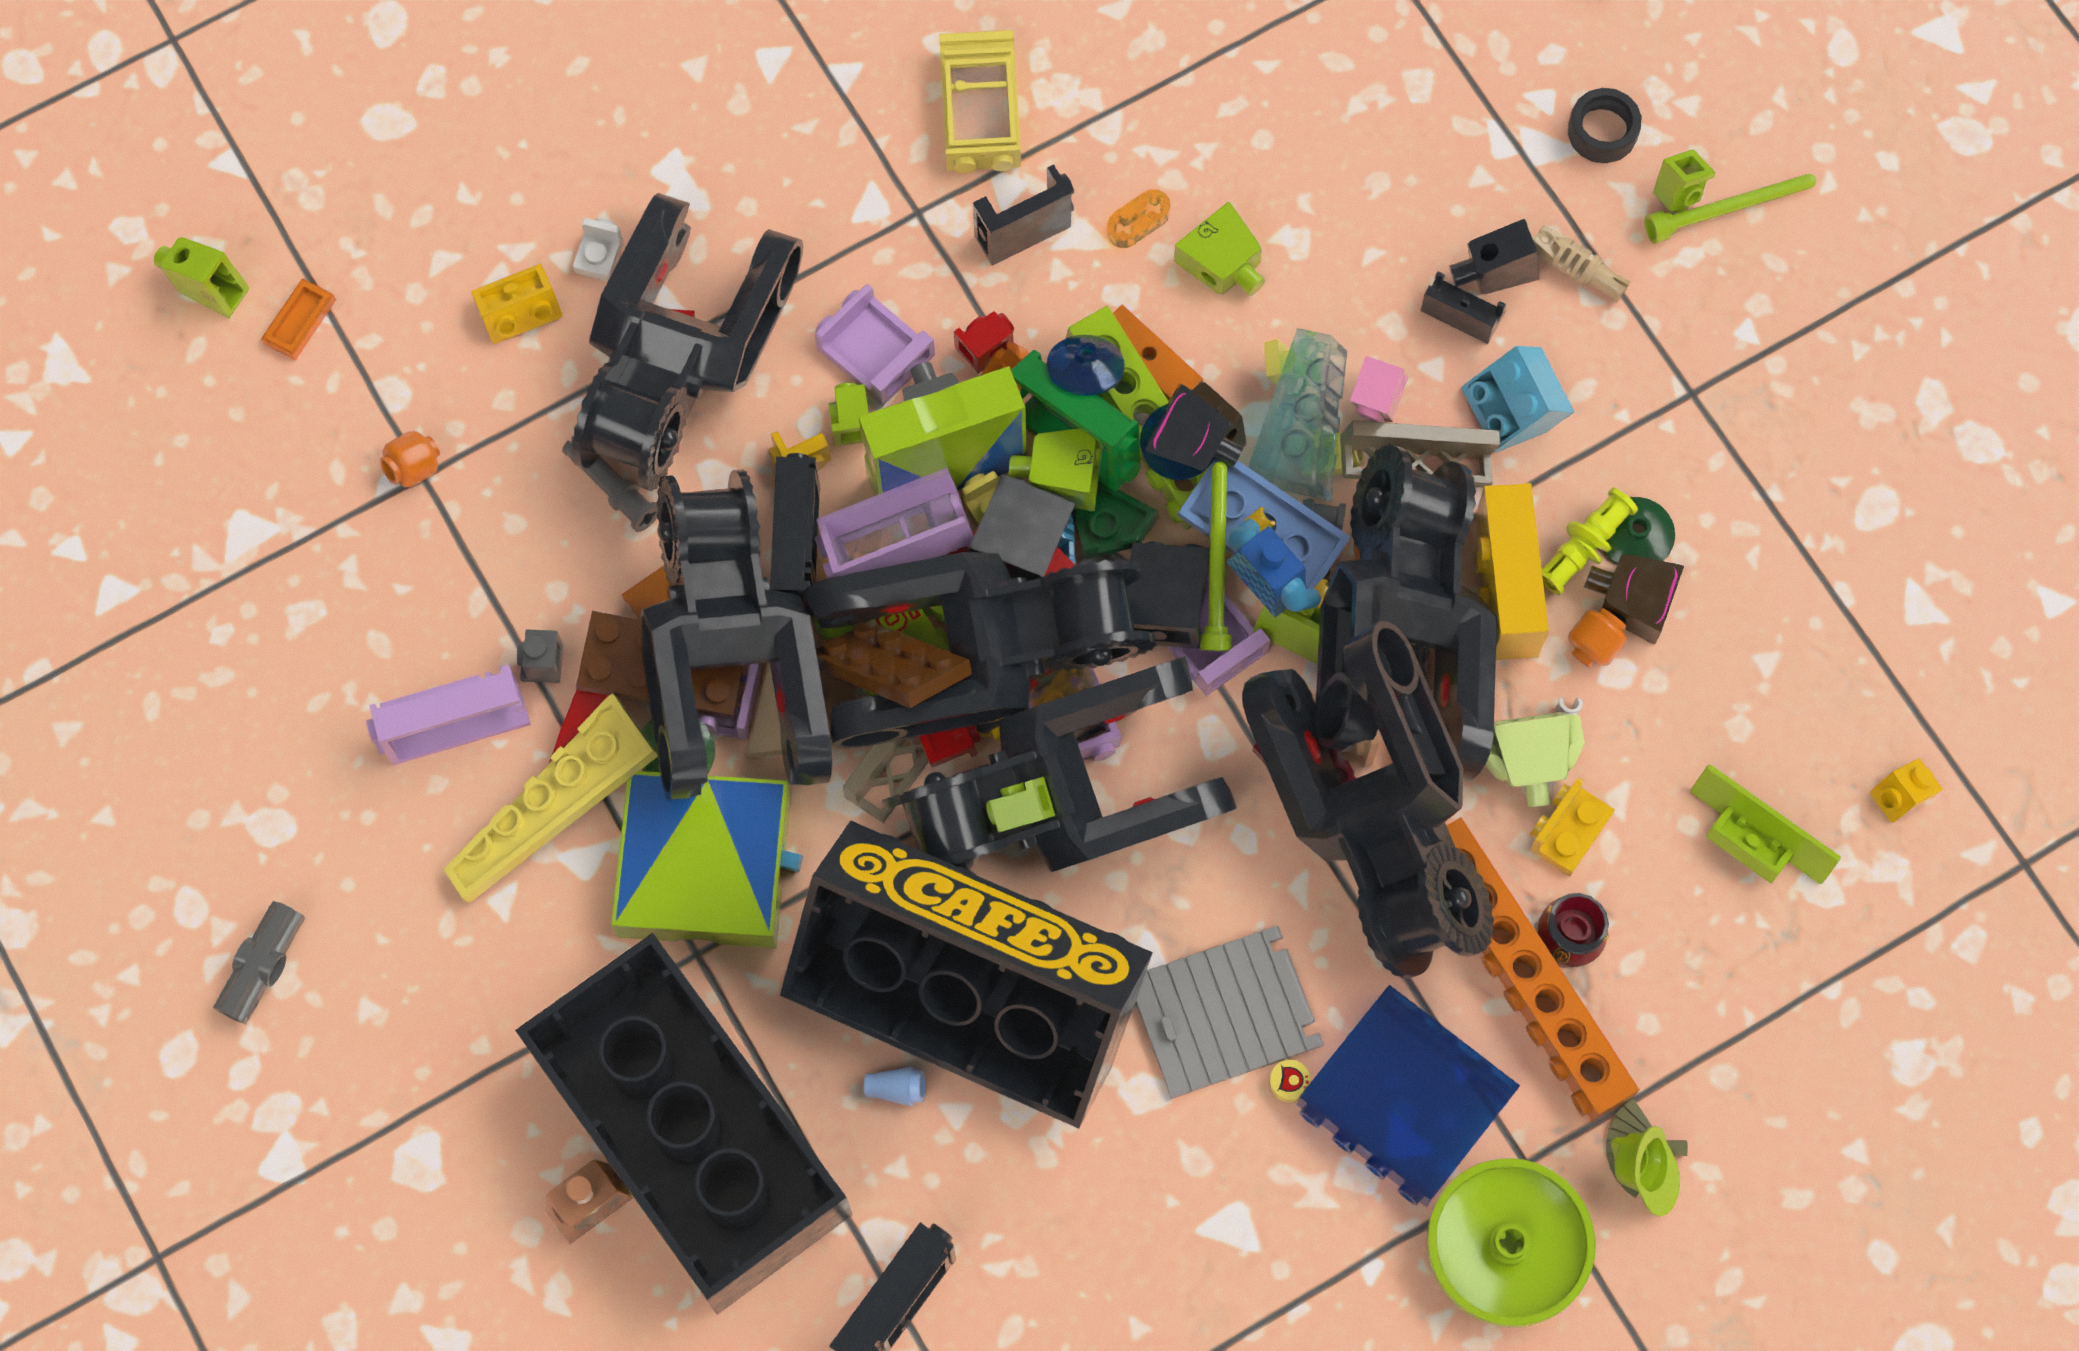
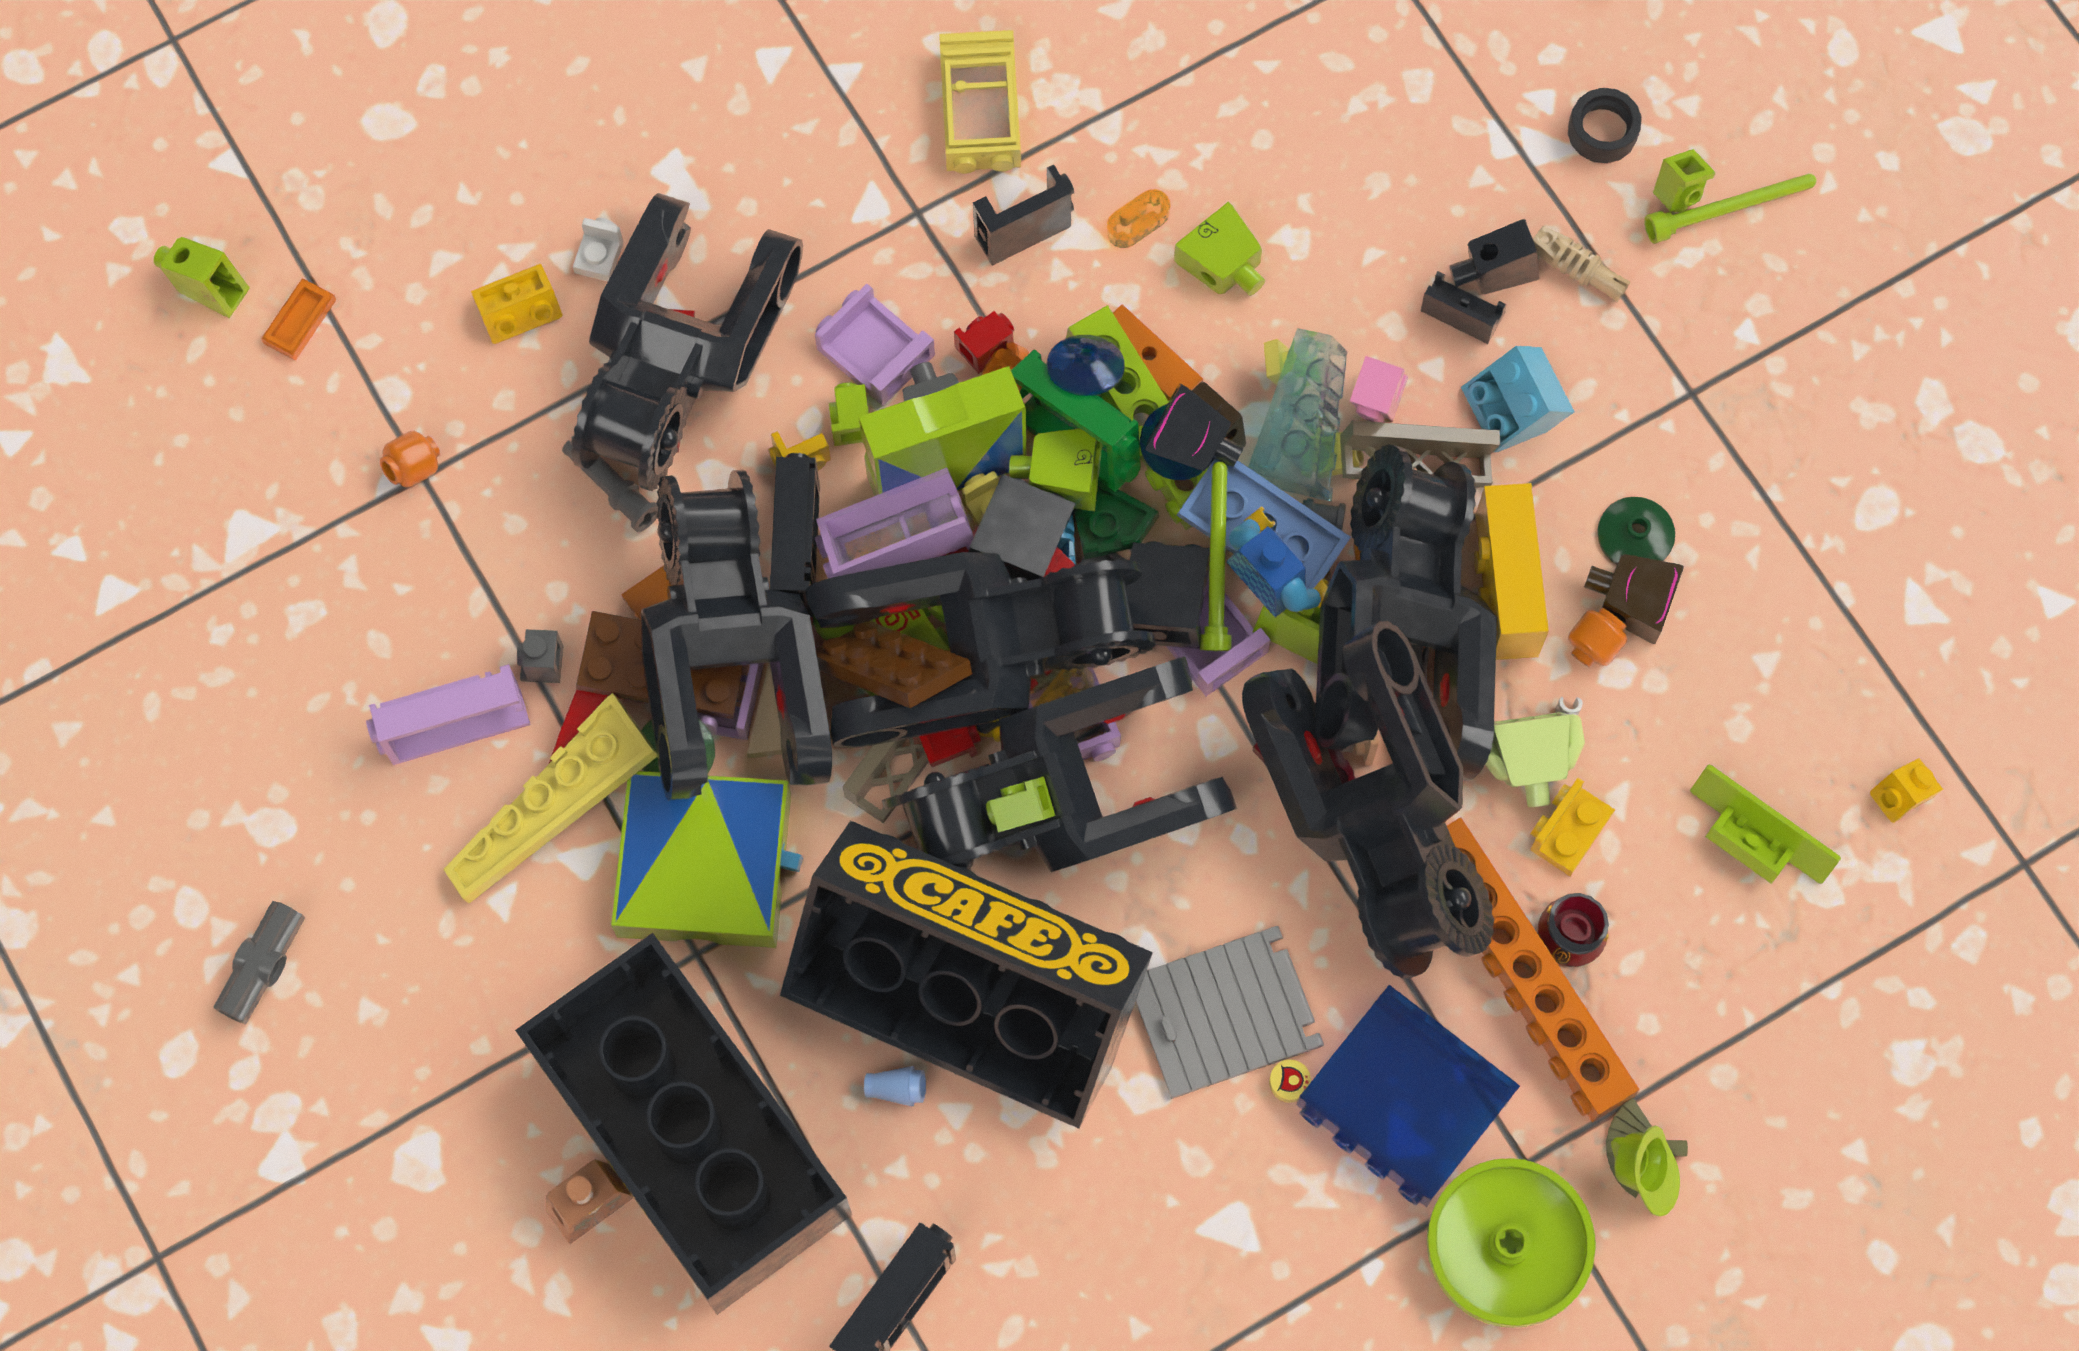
(1586, 540): neon yellow piece -> none

